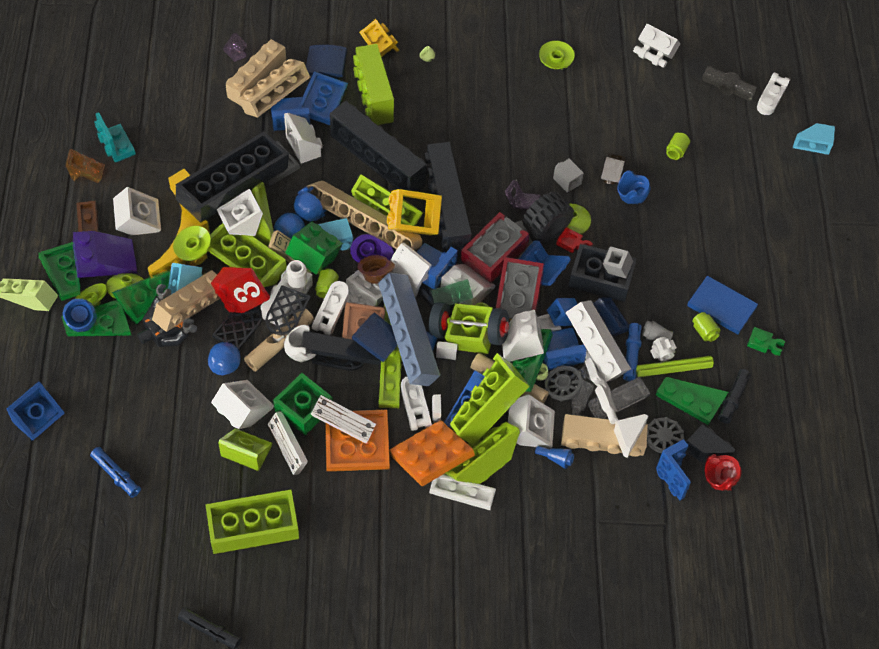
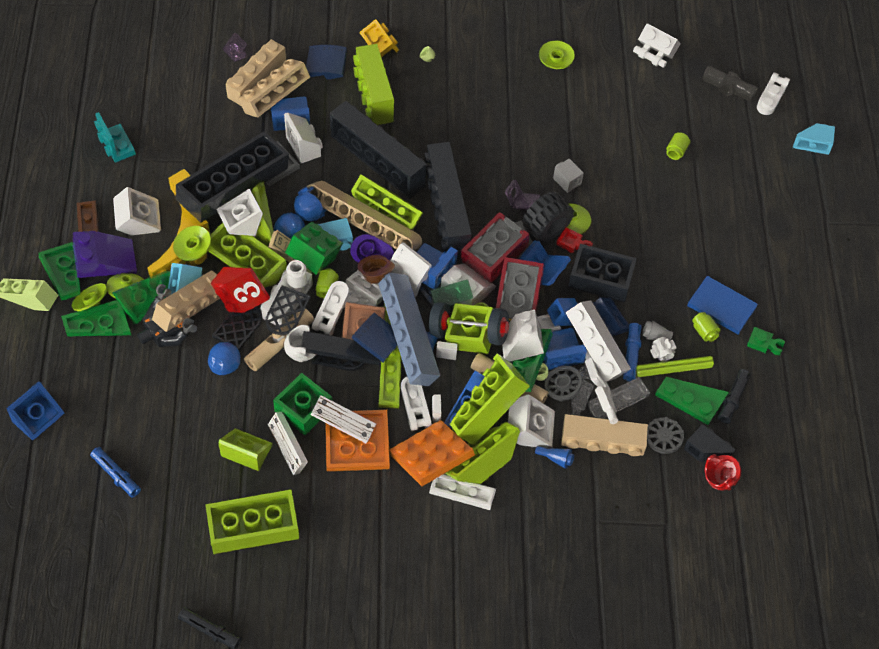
(79, 164): clear orange slope -> none
(79, 315): blue hair -> none
(241, 403): white slope -> none
(323, 96): blue tile -> none
(432, 212): yellow window -> none
(613, 168): slope -> none
(618, 262): light grey brick -> none
(628, 432): white slope -> none
(633, 188): blue cap -> none
(670, 471): blue bracket -> none

